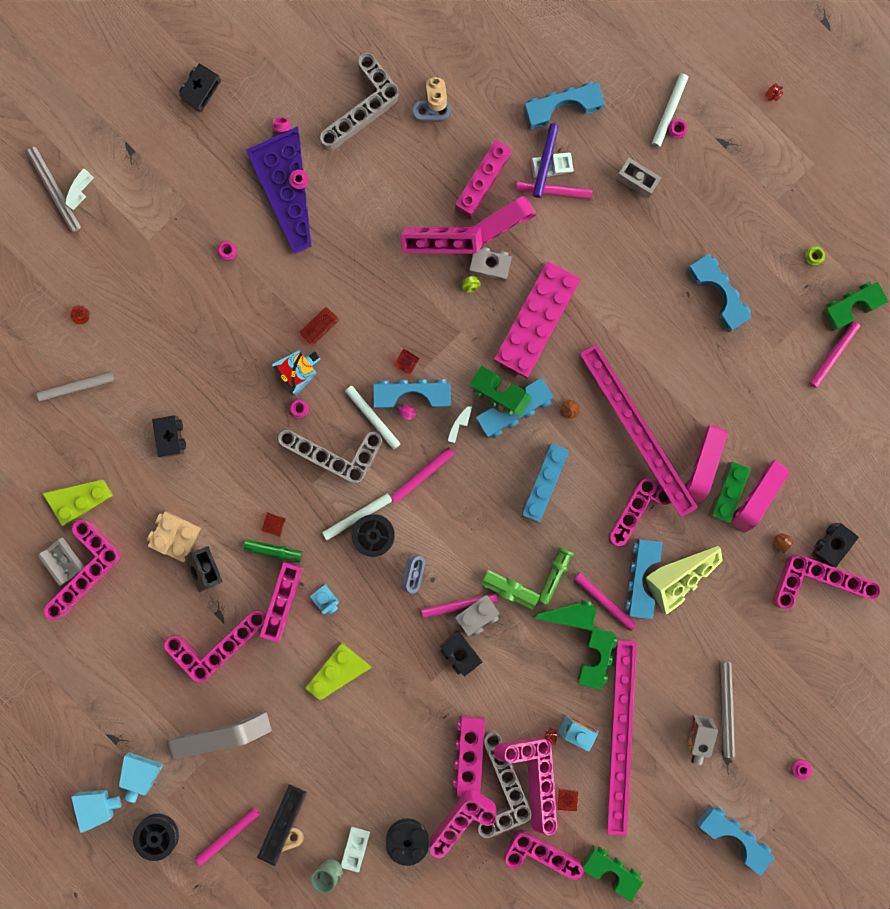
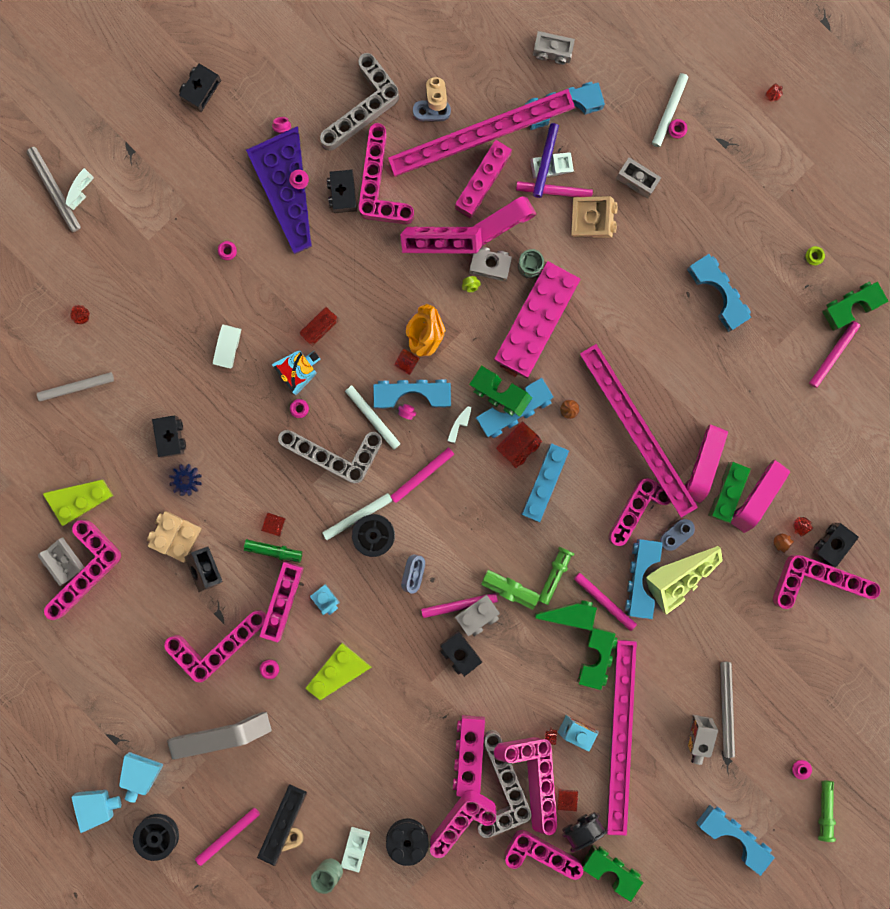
(186, 472): none -> clear blue gear
(226, 346): none -> light aqua slope
(265, 673): none -> dark pink plate
(347, 201): none -> black brick
(375, 181): none -> dark pink beam
(425, 336): none -> light orange helmet
(481, 132): none -> dark pink plate
(519, 444): none -> clear red bracket
(530, 263): none -> sand green wheel
(553, 47): none -> light grey bracket
(584, 832): none -> black wheel
(594, 217): none -> tan plate
(677, 534): none -> sand blue plate
(802, 526): none -> clear red plate
(826, 820): none -> bright green pin

